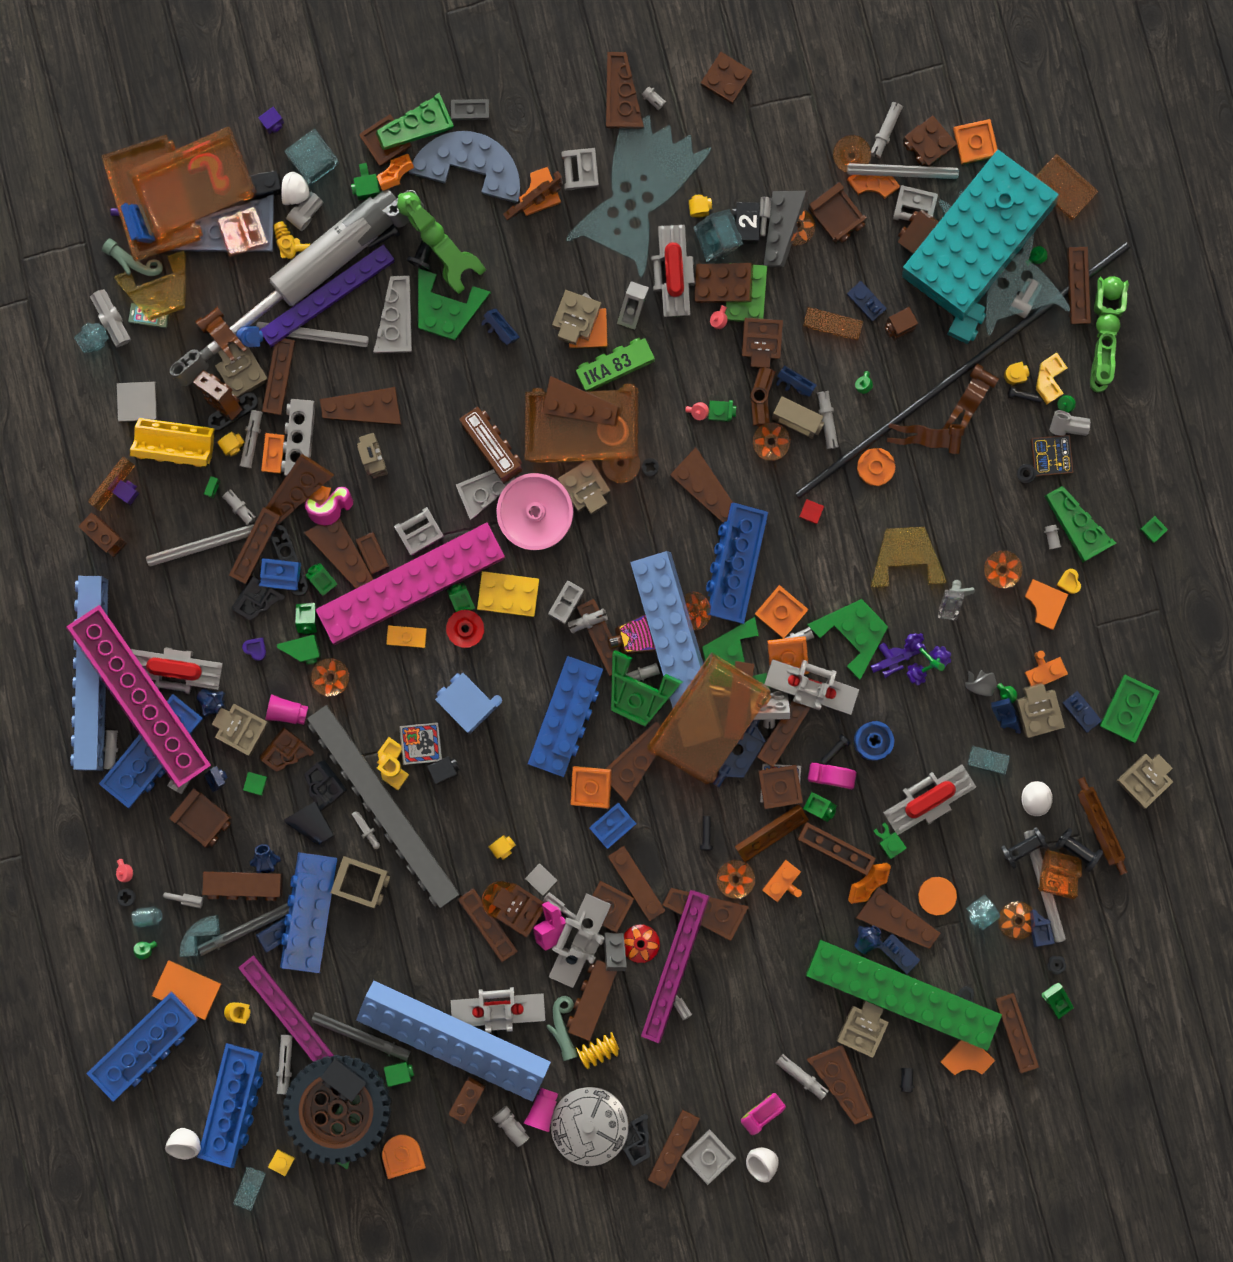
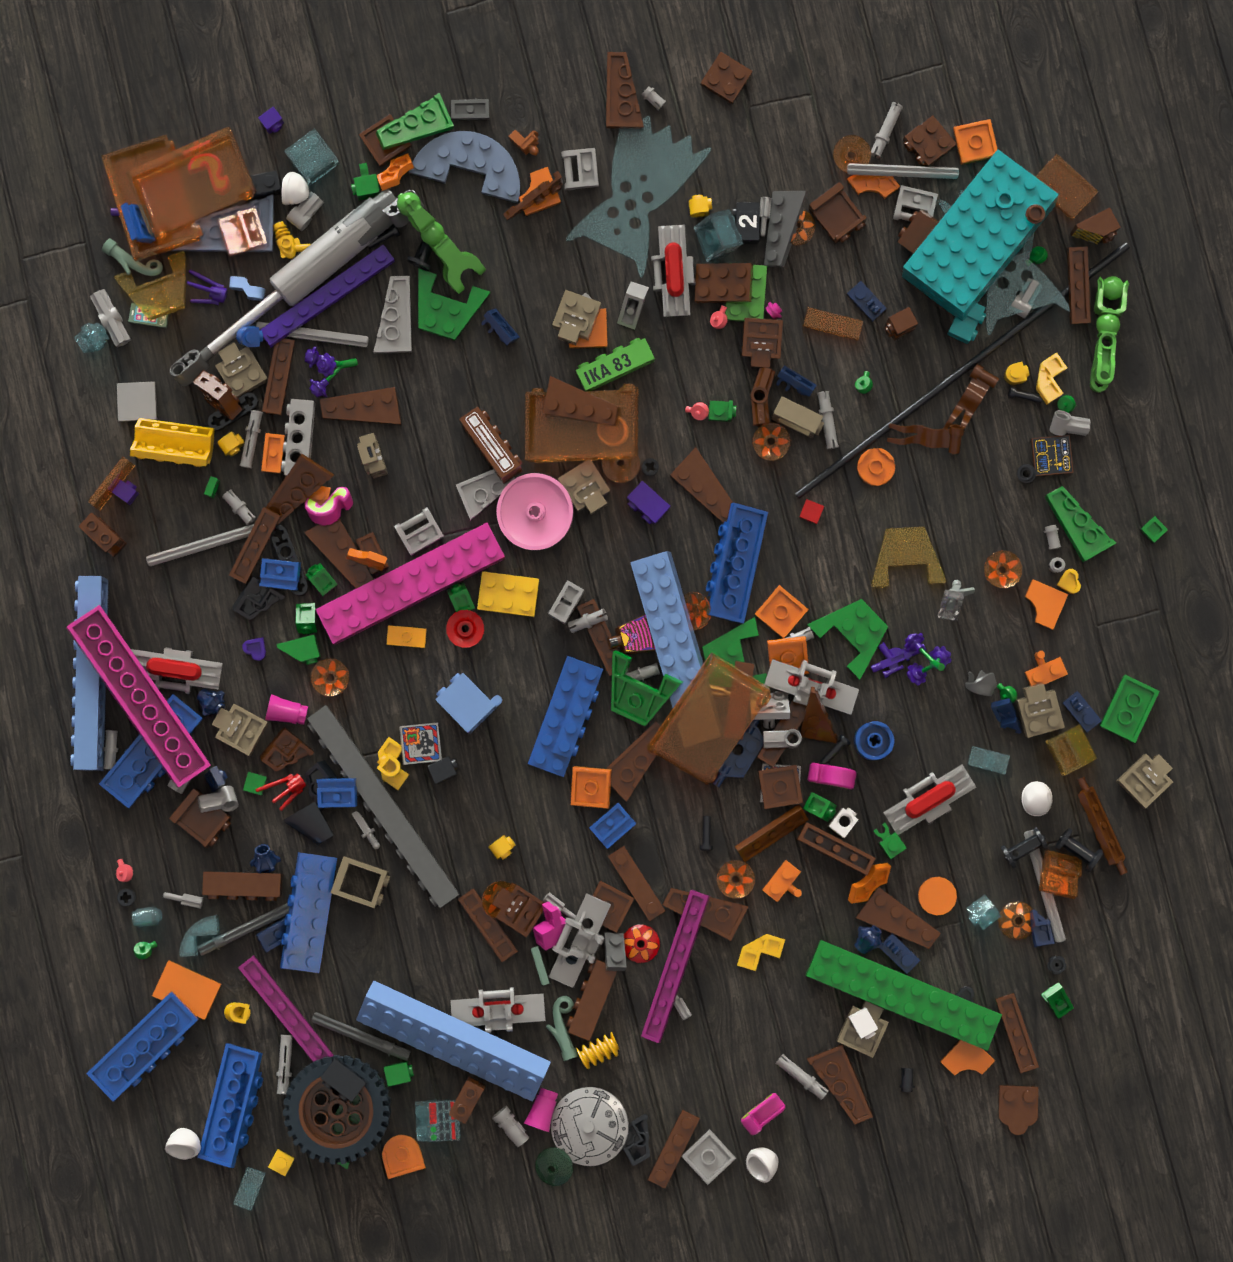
(217, 293): none -> dark purple plant
(219, 331): reddish brown flag -> none
(223, 799): none -> light grey piece
(252, 292): none -> light blue piece
(295, 784): none -> red plant
(326, 366): none -> dark purple plant
(337, 792): none -> blue plate
(367, 558): none -> orange tile
(434, 1121): none -> clear light blue slope
(525, 144): none -> dark orange piece
(540, 965): none -> sand green tile
(541, 879): light grey sticker -> none
(560, 1161): none -> clear green dish
(648, 503): none -> dark purple brick
(751, 952): none -> yellow tile
(774, 310): none -> dark pink plate
(778, 739): none -> light grey piece
(816, 721): none -> reddish brown wing
(836, 827): none -> white brick
(863, 1023): none -> white brick
(1018, 1107): none -> reddish brown plate
(1035, 214): none -> reddish brown plate
(1060, 562): none -> light grey pin
(1071, 750): none -> clear yellow slope
(1098, 228): none -> reddish brown slope

